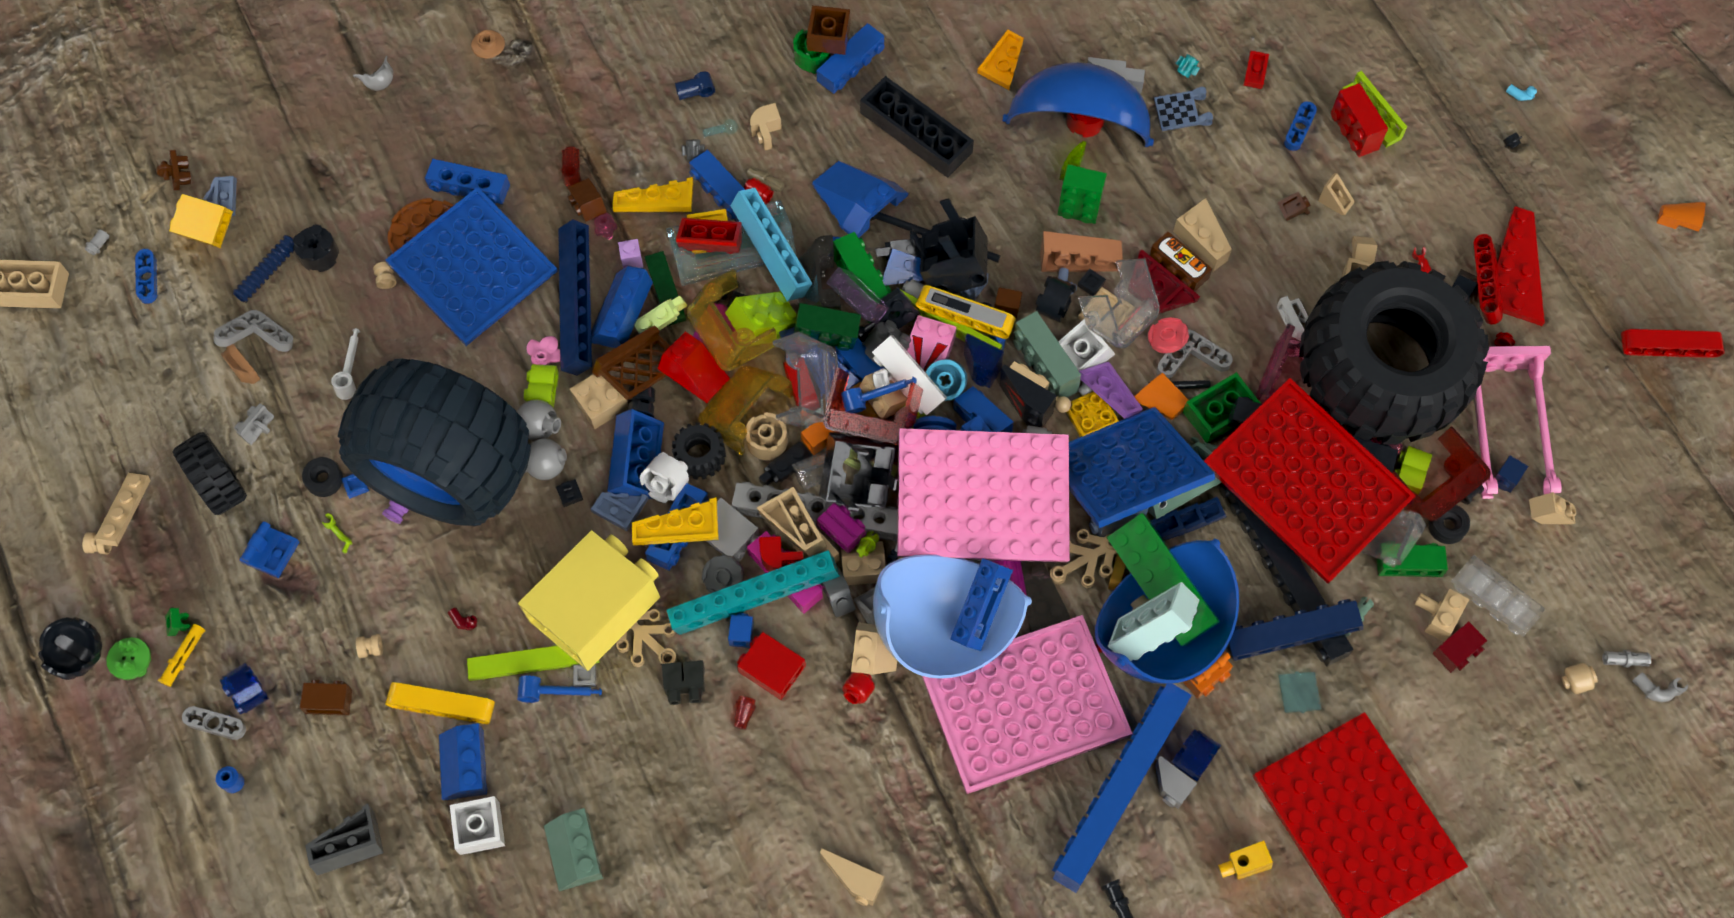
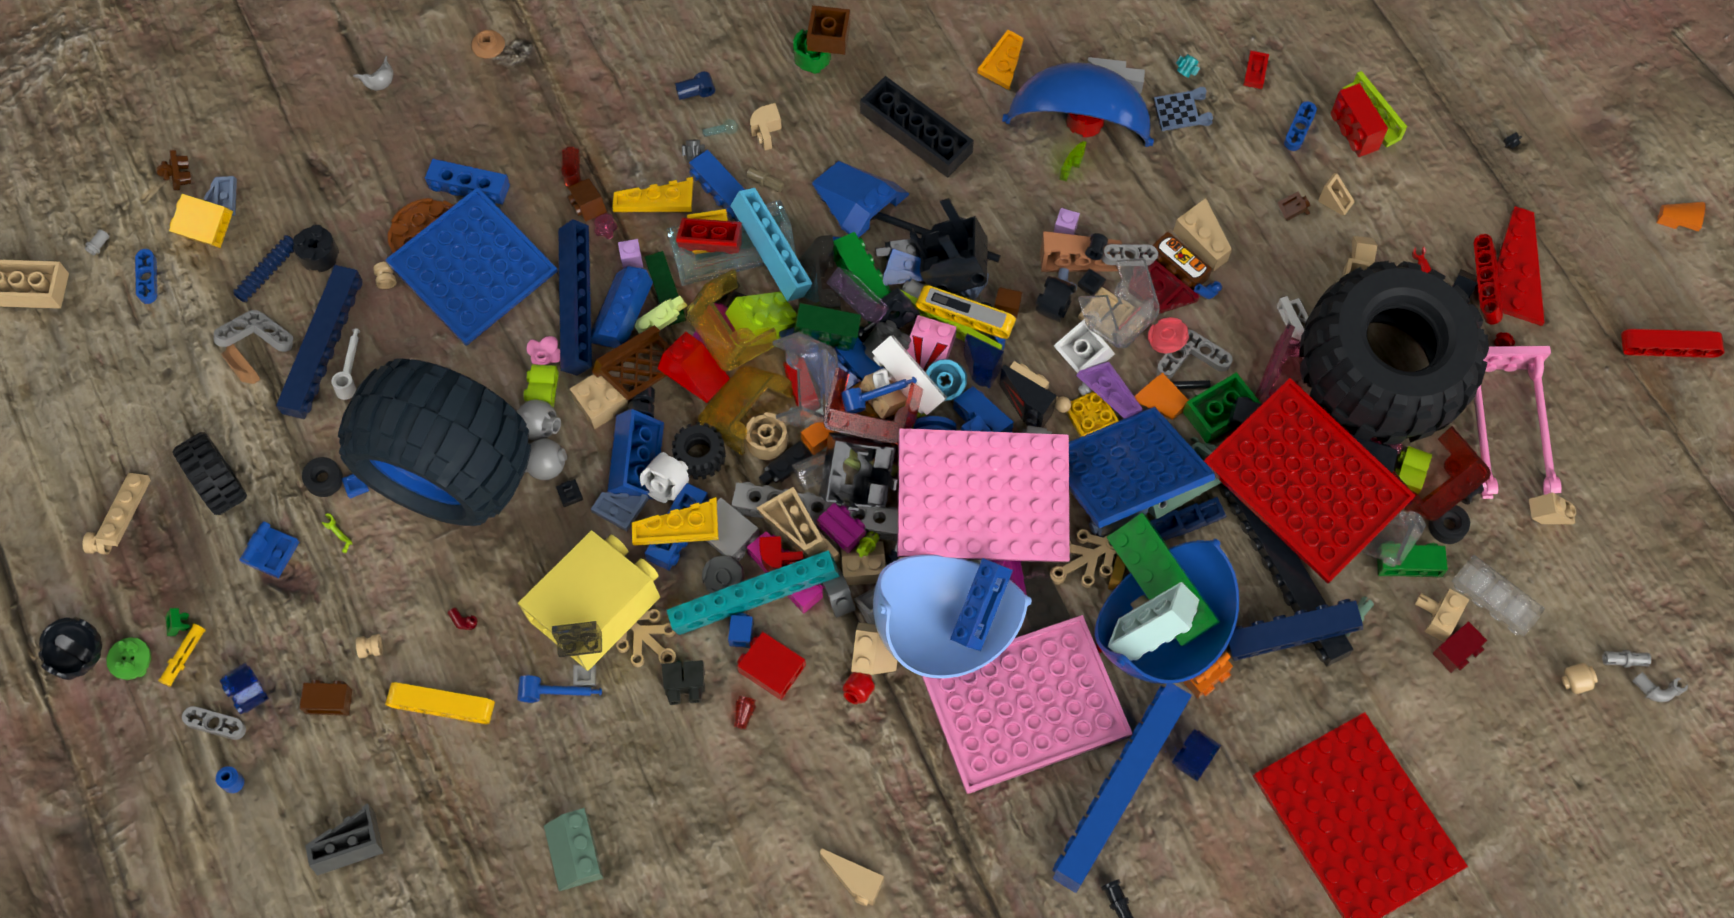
(255, 424): light grey hips -> none
(319, 342): none -> dark blue brick
(395, 512): medium lavender wheel -> none
(462, 762): blue slope -> none
(477, 825): white brick -> none
(518, 663): lime tile -> none
(578, 639): none -> clear smoke bracket
(764, 190): red brick -> none
(859, 52): blue brick -> none
(1046, 355): sand green piece -> none
(1066, 222): none -> lavender brick
(1081, 194): green brick -> none
(1096, 246): none -> black bush
(1137, 250): none -> light grey beam
(1172, 783): light grey slope -> none
(1209, 291): none -> blue arm
(1255, 855): yellow torso -> none
(1299, 692): clear light blue piece -> none
(1510, 474): dark blue brick -> none
(1522, 95): medium azure arm -> none

